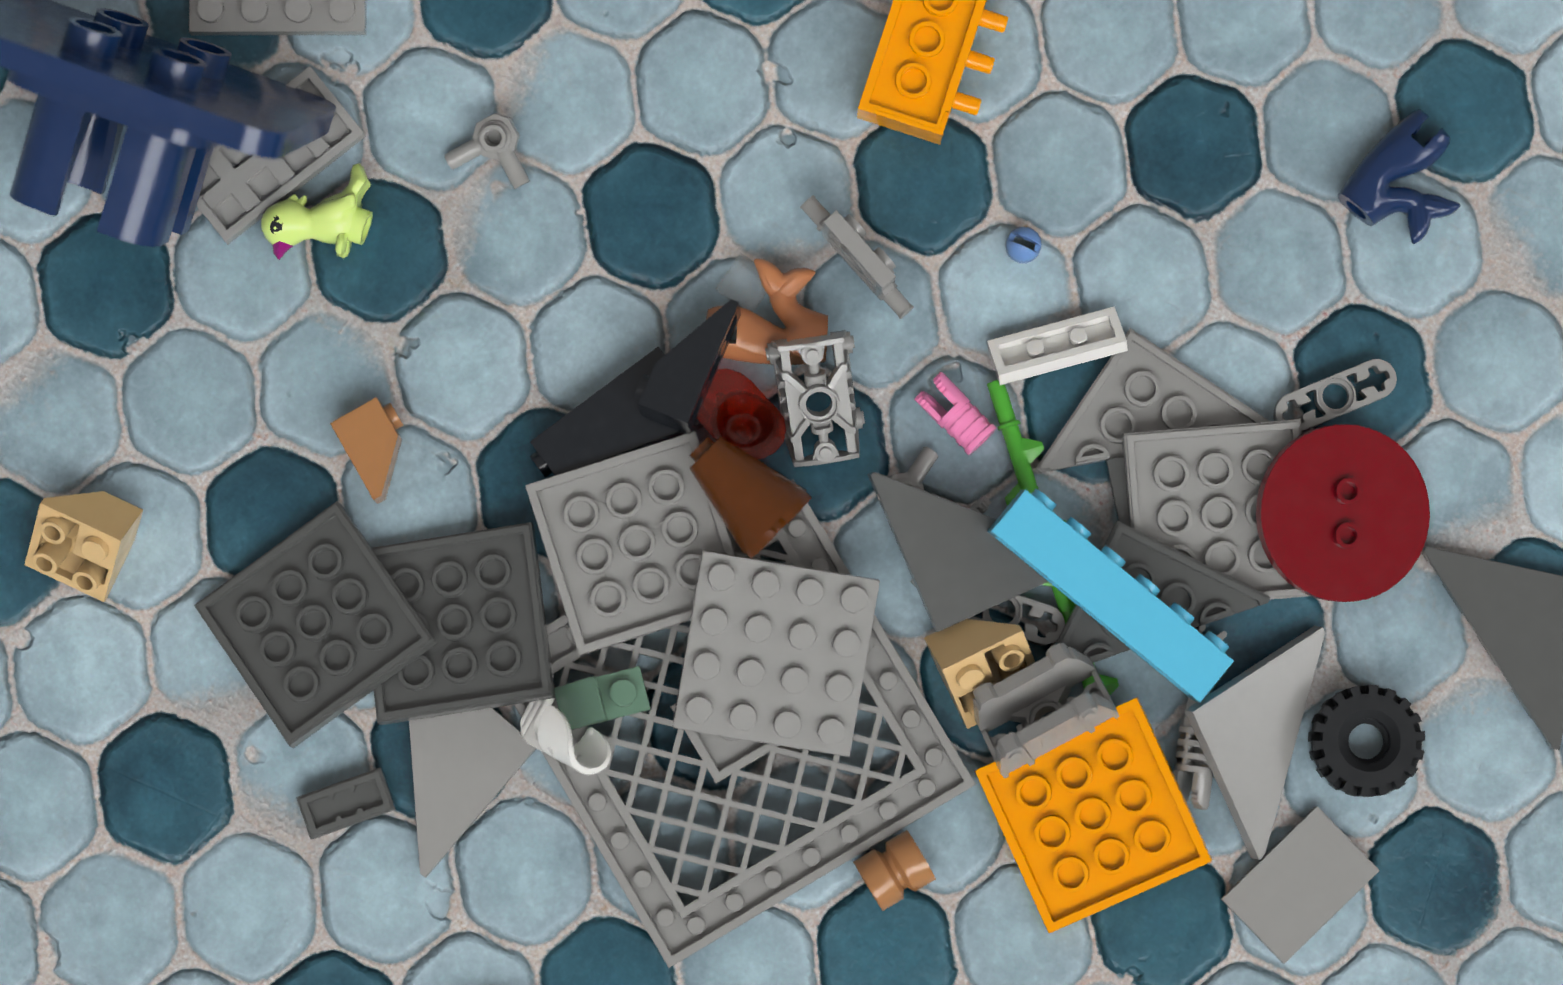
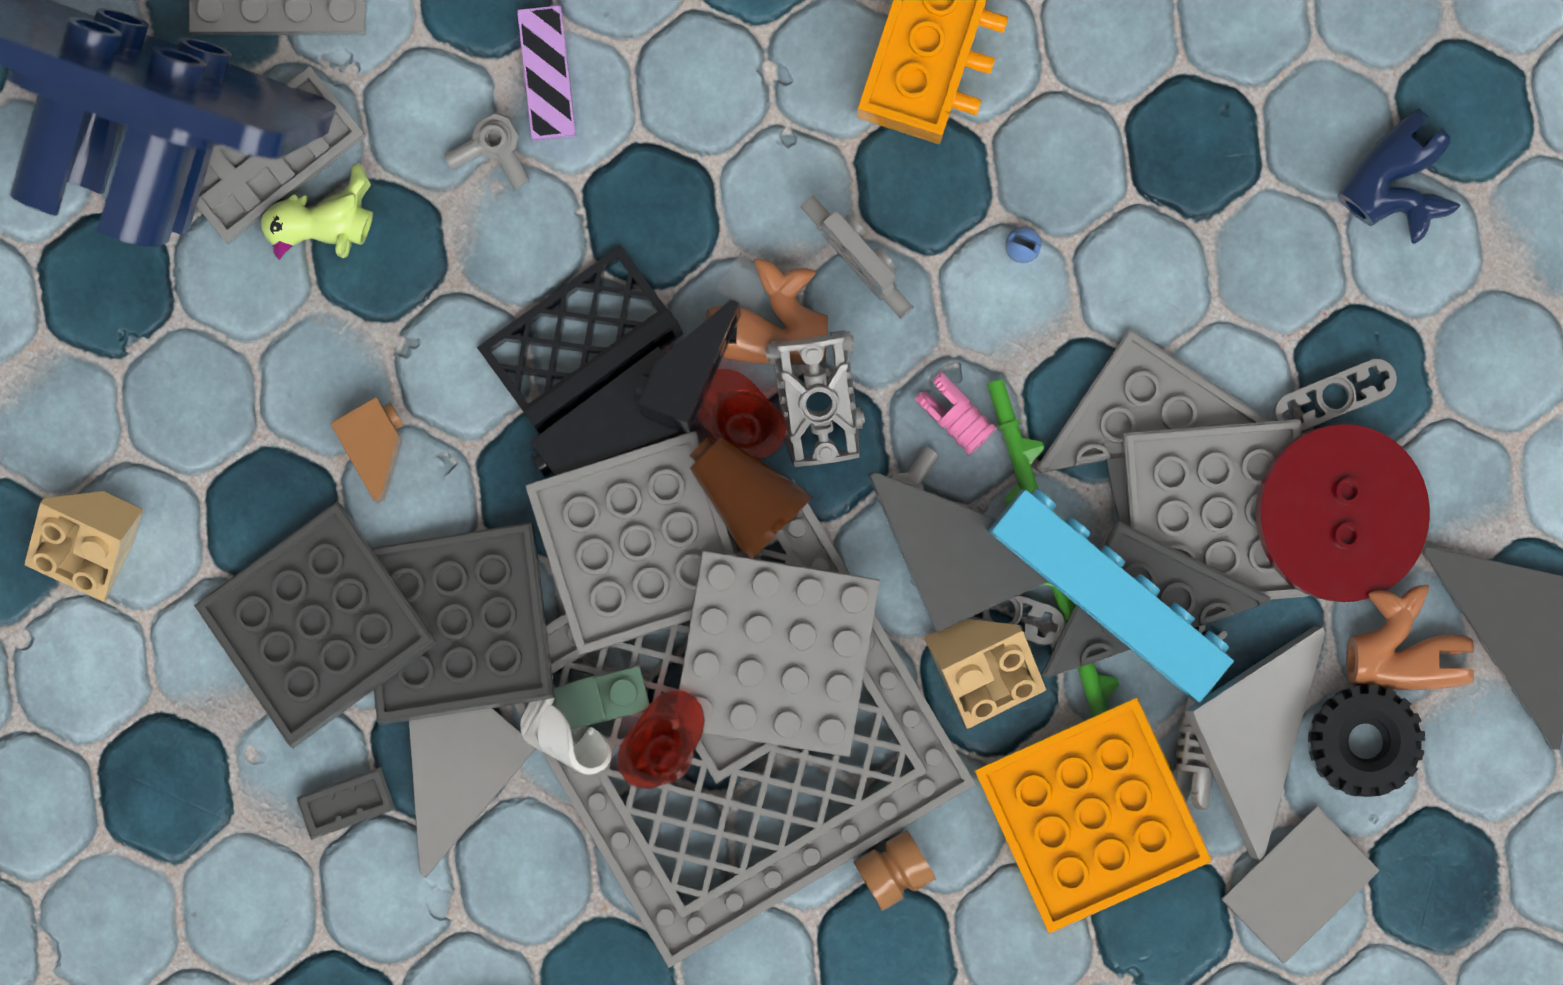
(546, 73): none -> tile
(609, 362): none -> black fence
(654, 749): none -> clear red piece
(1030, 695): light grey piece -> none
(1057, 345): white plate -> none
(1373, 657): none -> nougat piece

